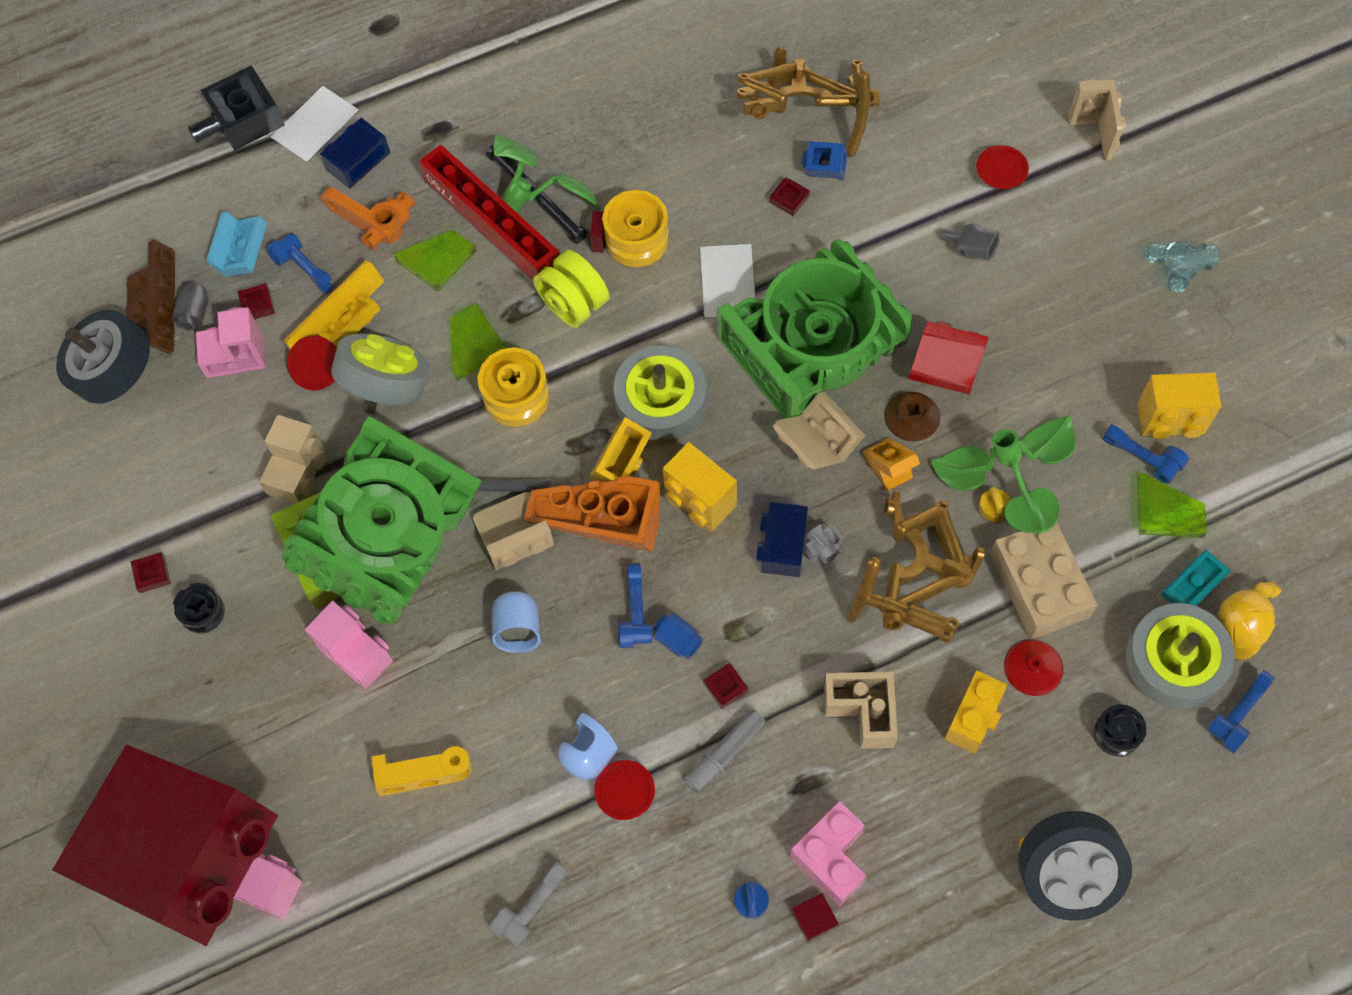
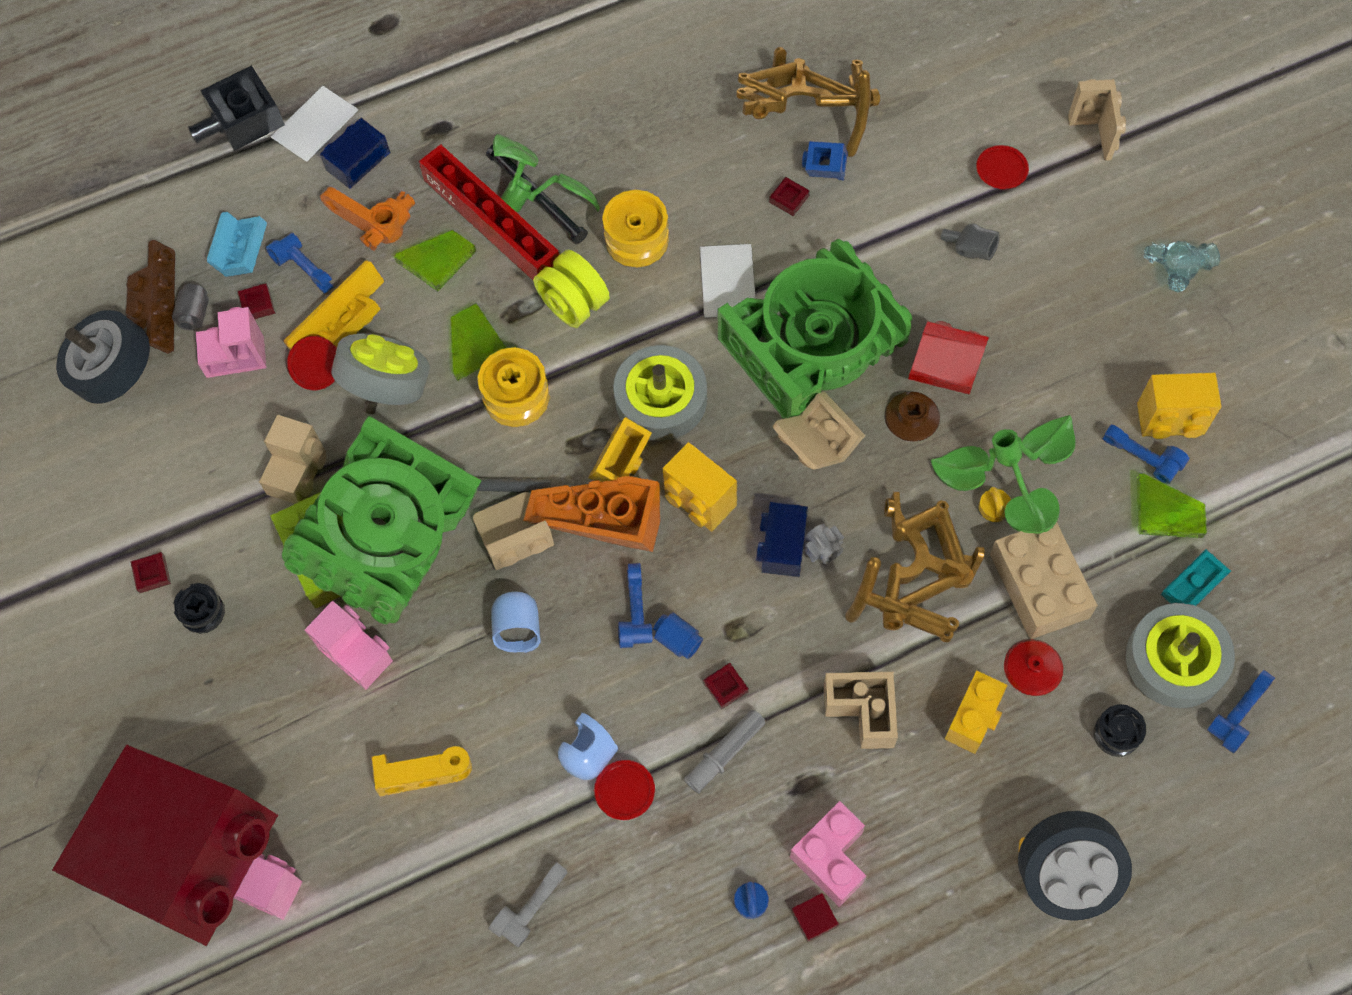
(597, 232): dark red tile -> none
(891, 462): light orange slope -> none
(1249, 618): yellow piece -> none

